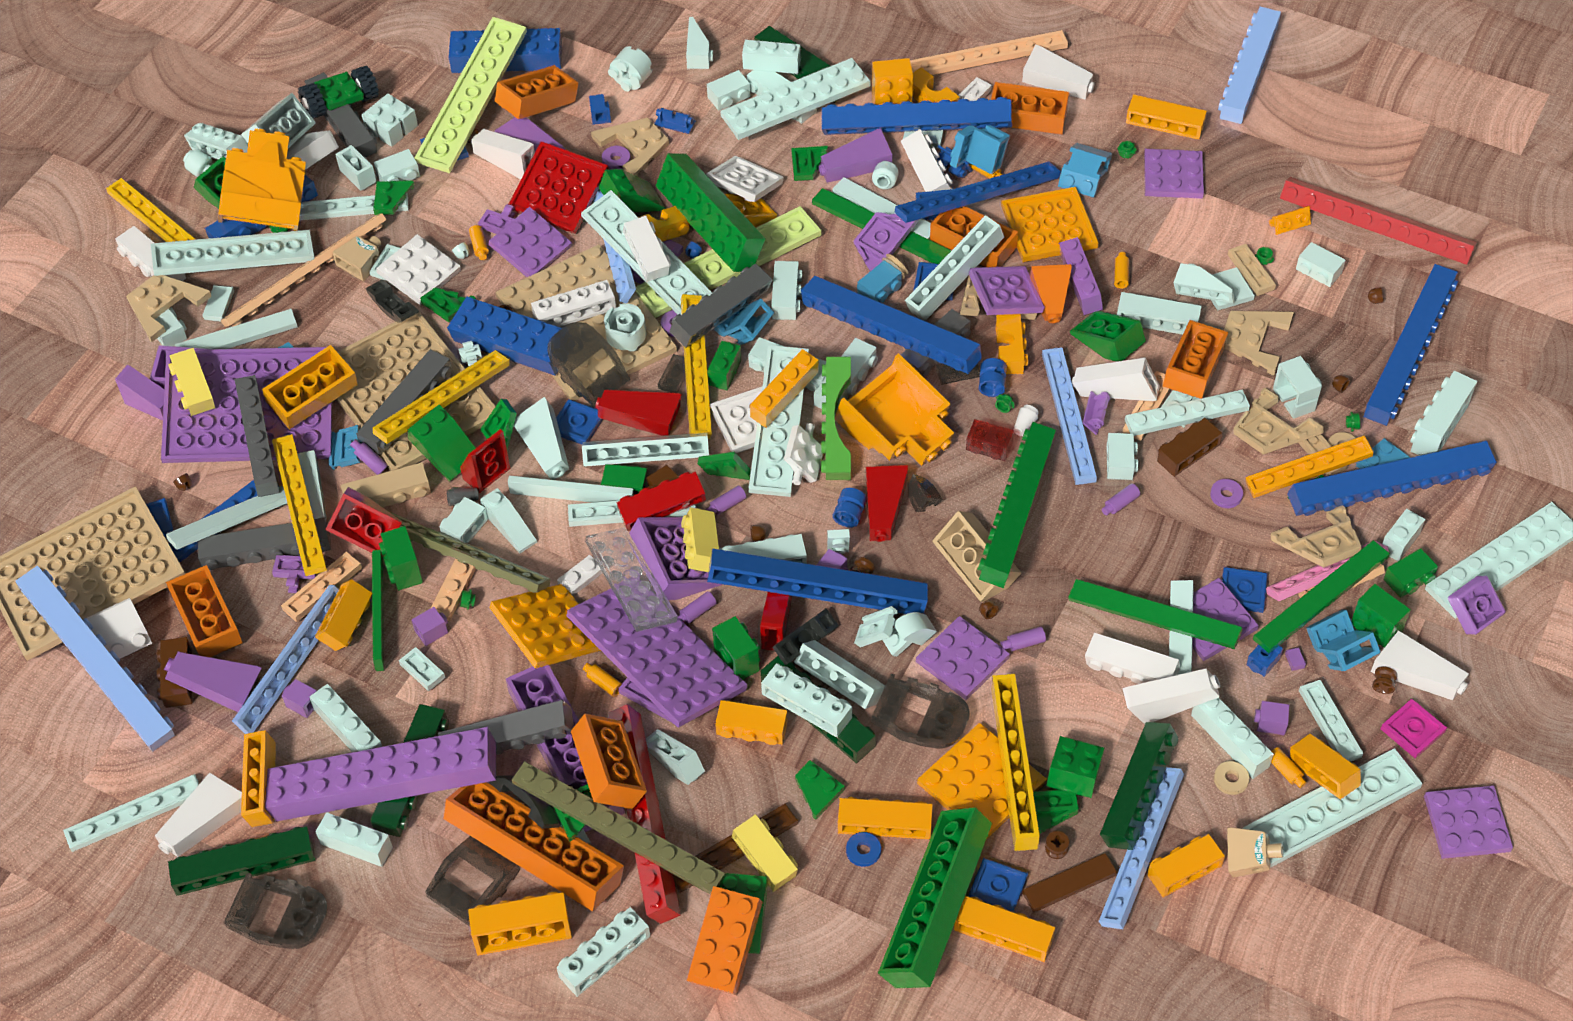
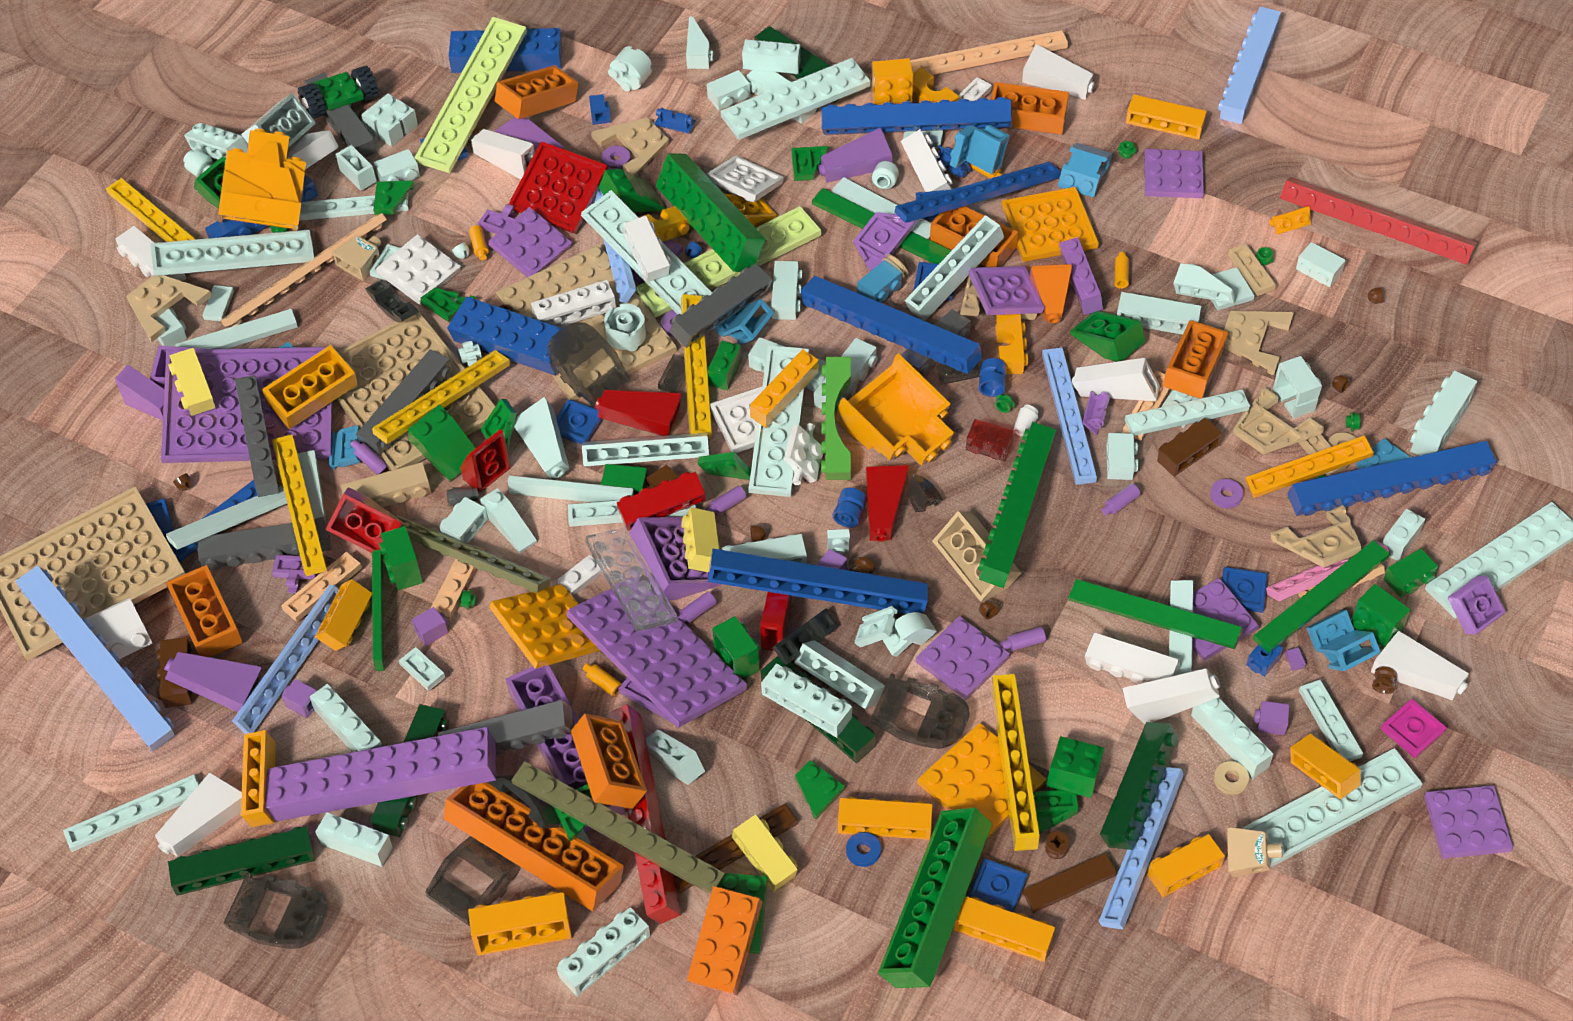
(751, 722): light orange brick -> none
(1287, 768): light orange cylinder -> none
(1411, 345): blue brick -> none

